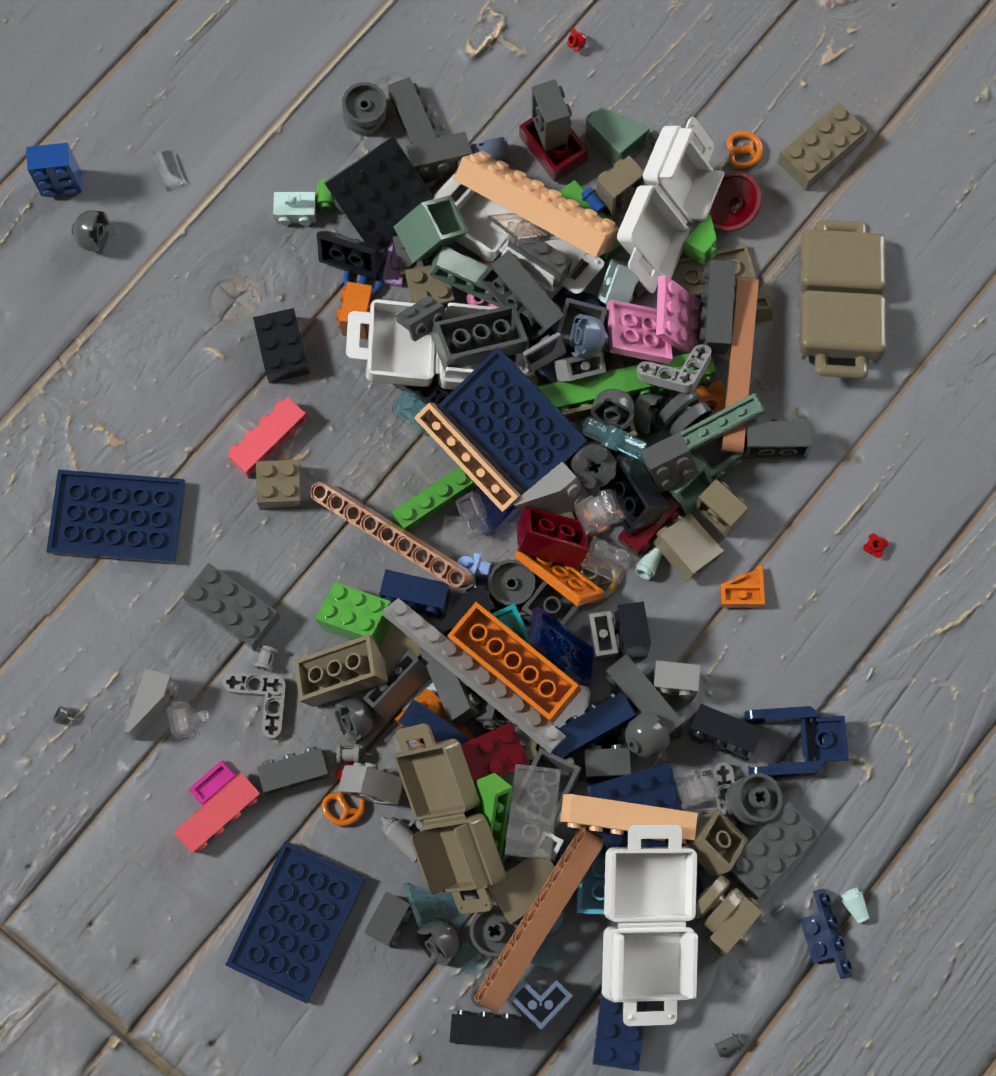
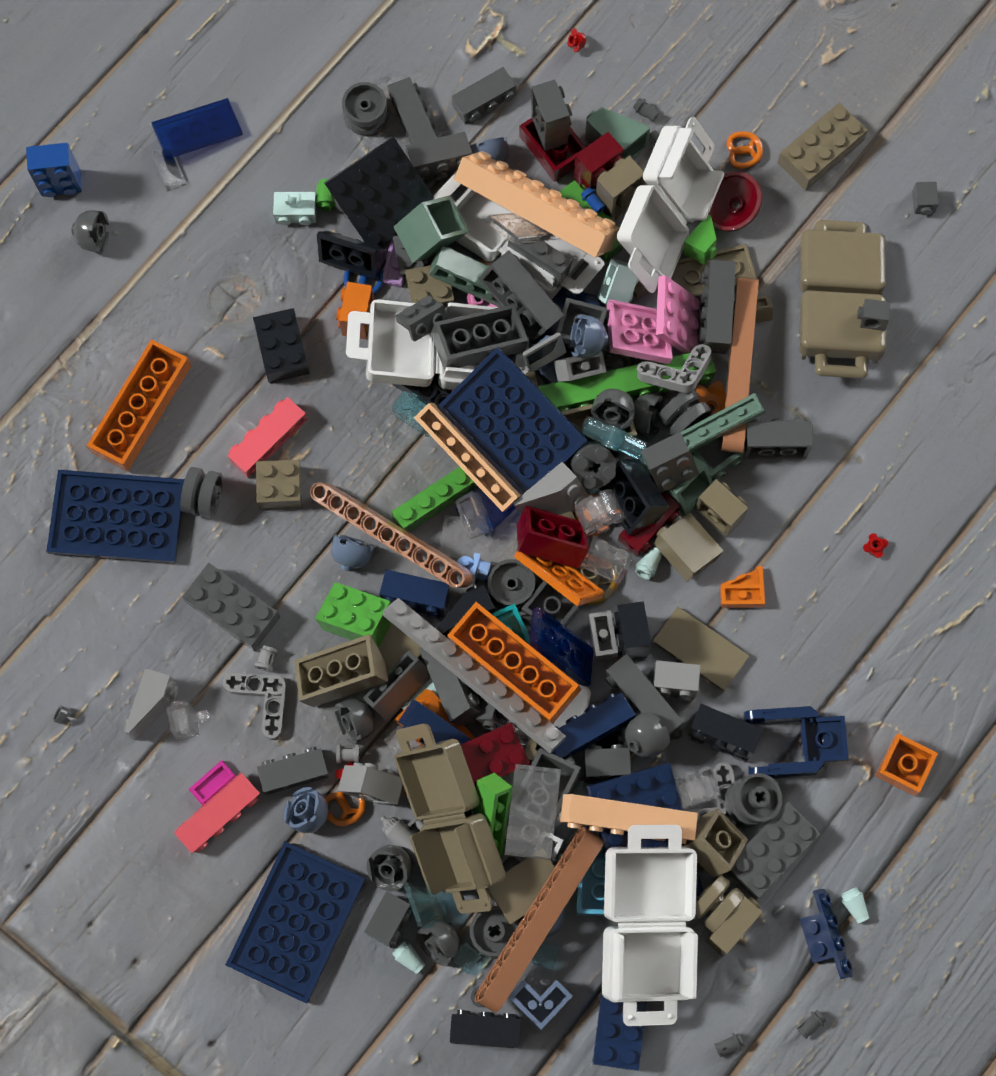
(139, 405): none -> orange brick
(196, 128): none -> clear blue tile
(201, 492): none -> dark grey wheel
(306, 811): none -> sand blue cylinder
(351, 552): none -> sand blue cylinder
(390, 867): none -> dark grey cylinder
(408, 957): none -> light aqua cone
(484, 95): none -> dark grey brick
(596, 159): none -> dark red brick
(646, 109): none -> dark grey pin
(699, 645): none -> dark tan tile
(811, 1024): none -> dark grey pin
(874, 314): none -> dark grey brick
(906, 764): none -> orange brick
(925, 197): none -> dark grey brick

